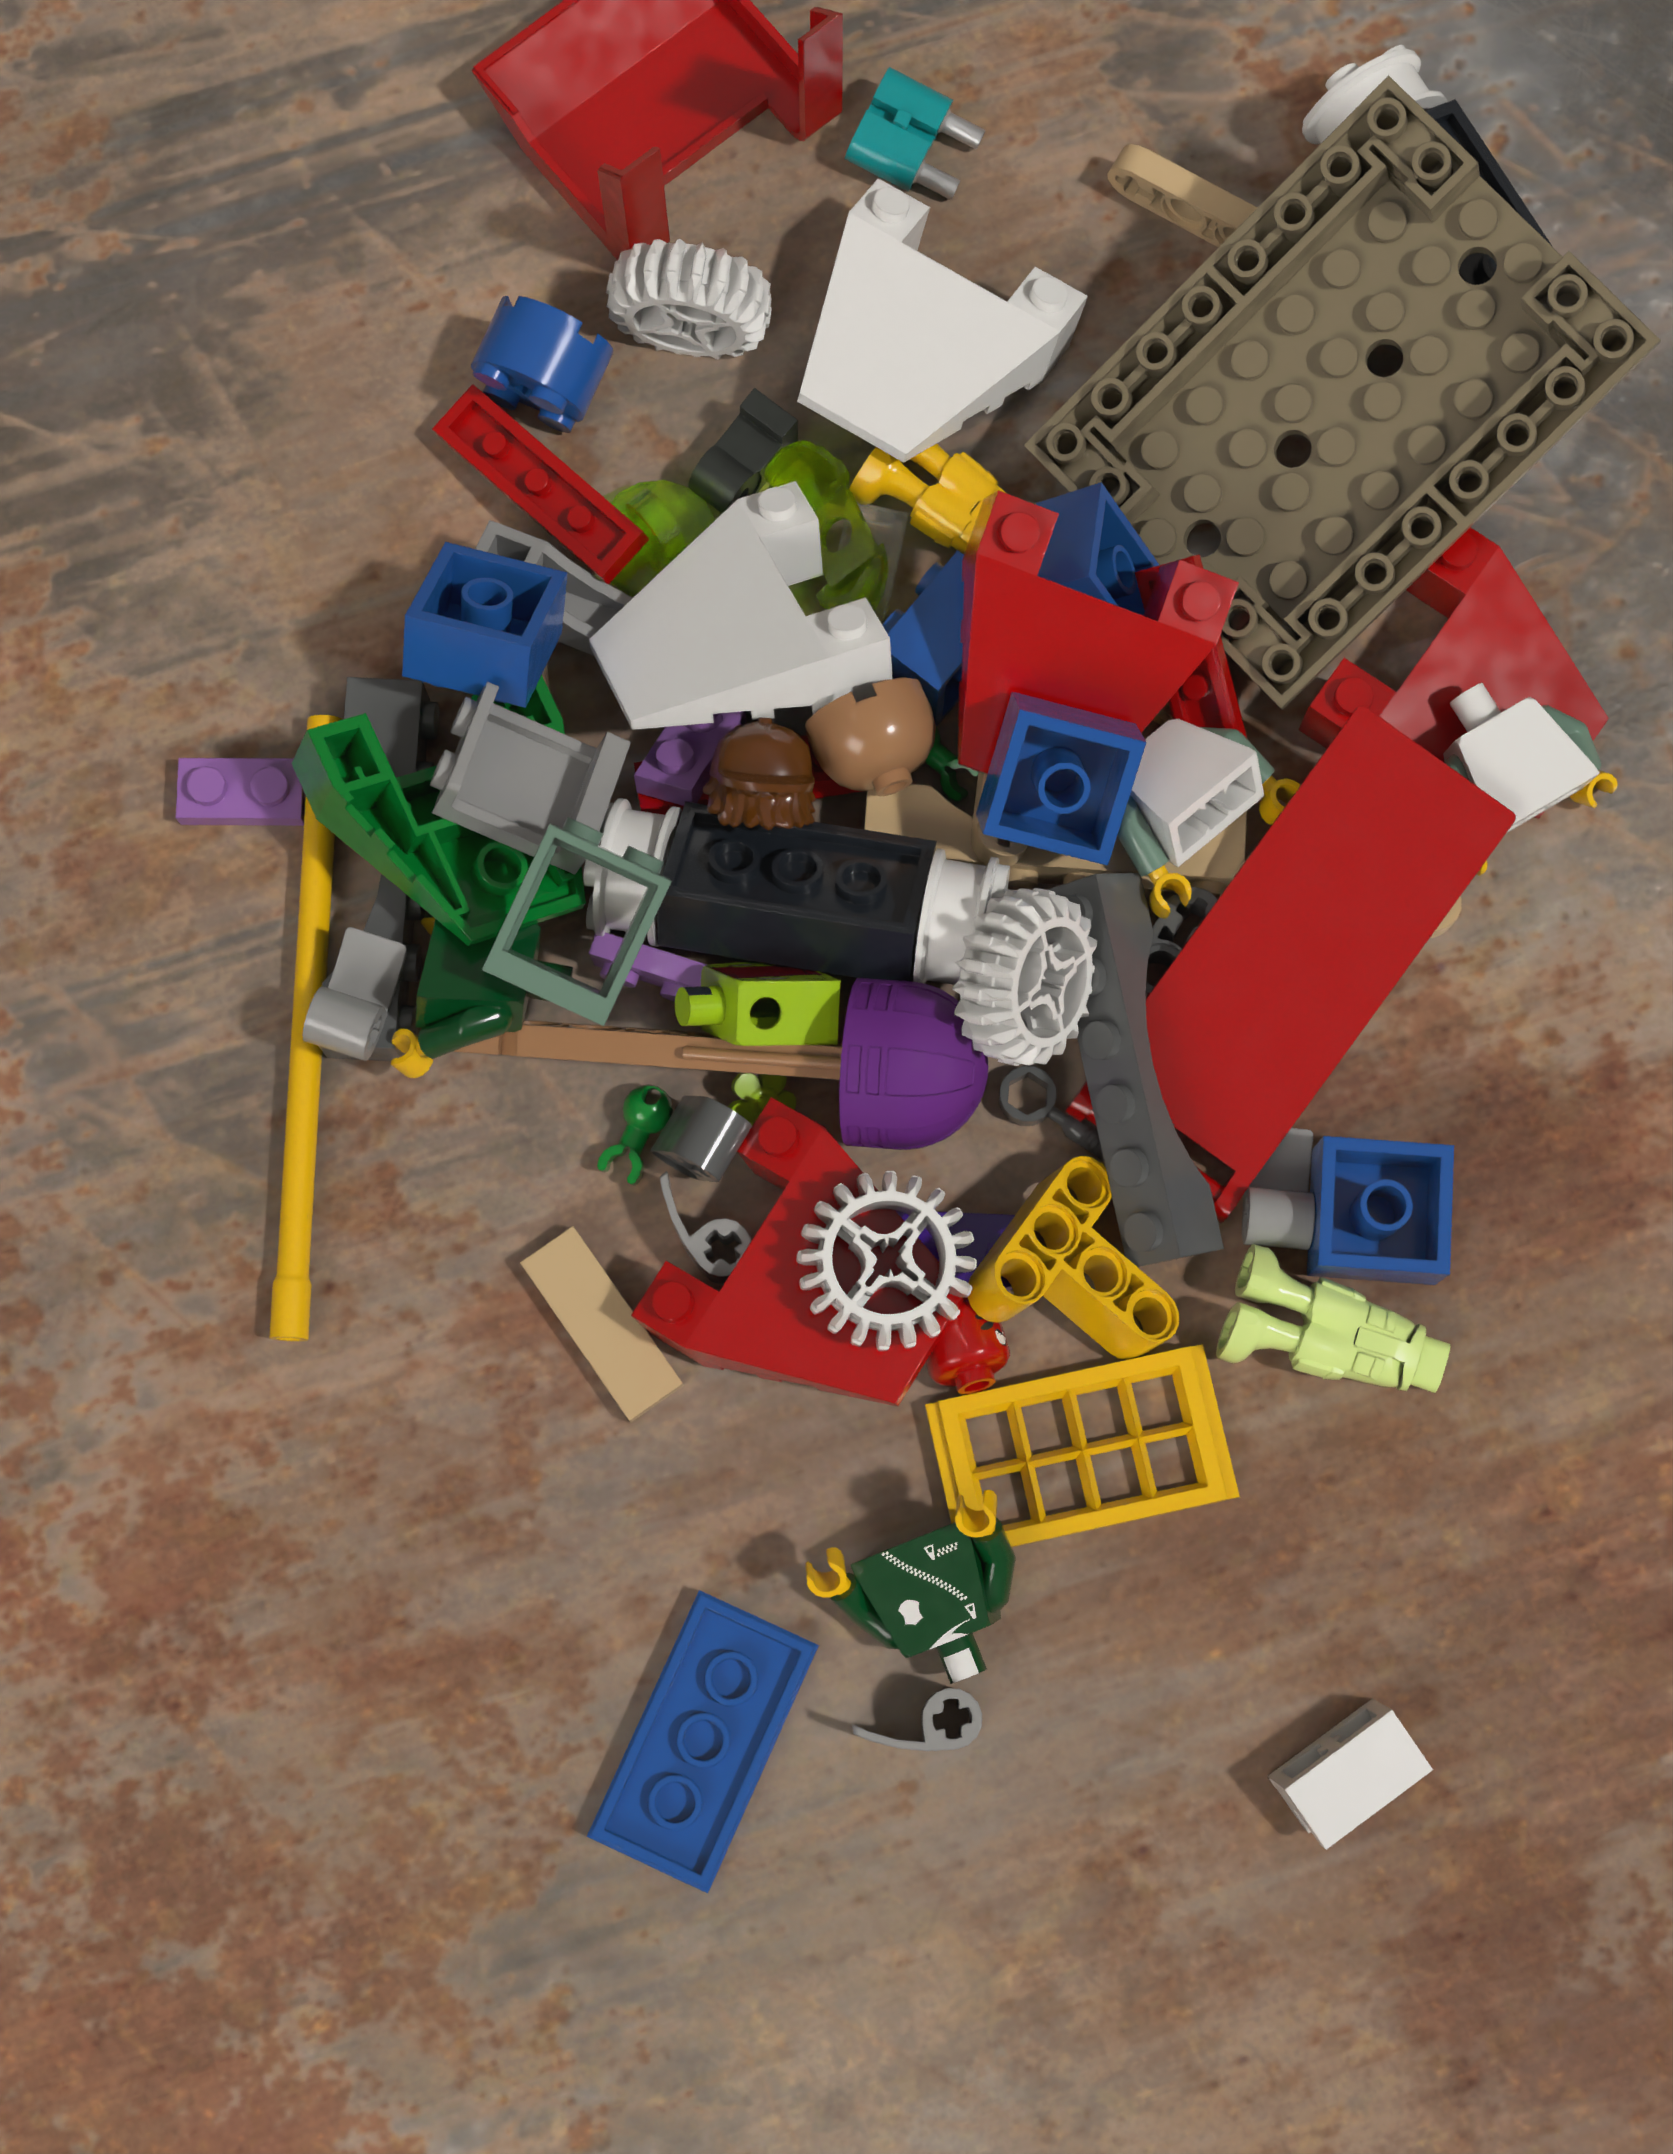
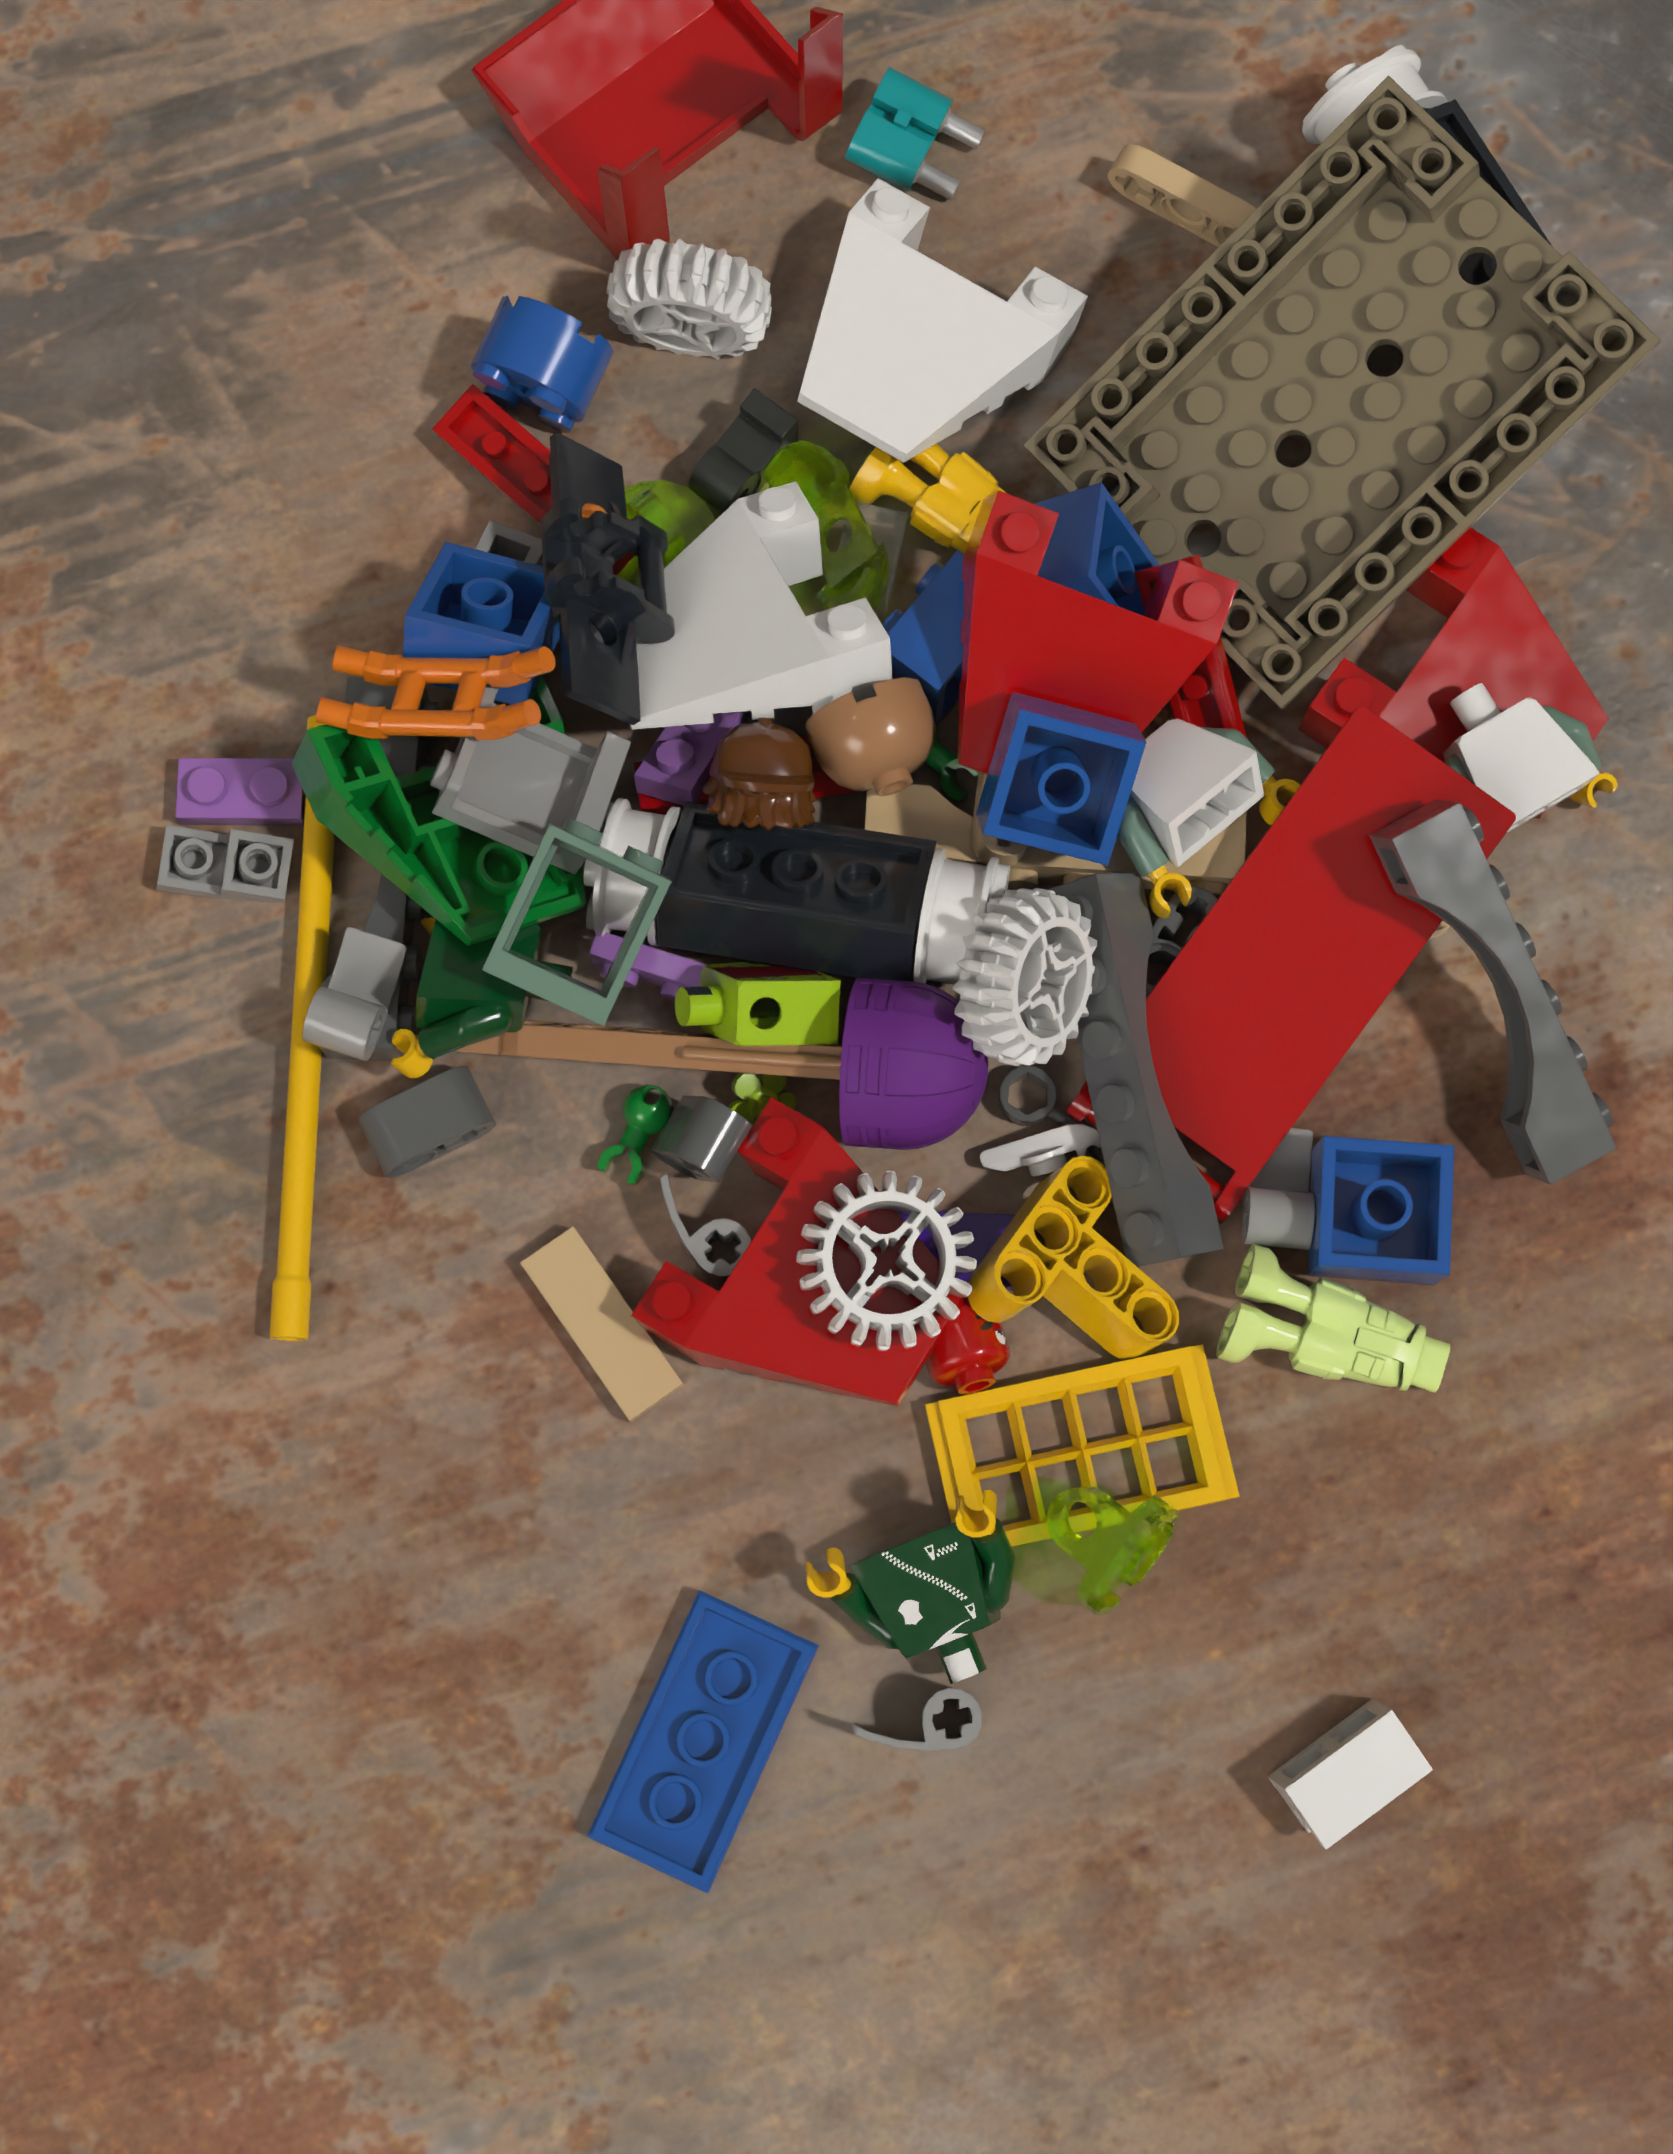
(225, 865): none -> light grey slope
(410, 677): none -> orange piece
(427, 1121): none -> dark grey beam
(579, 545): none -> black piece
(1041, 1151): none -> white piece
(1118, 1550): none -> clear neon green tile
(1547, 1101): none -> dark grey arch

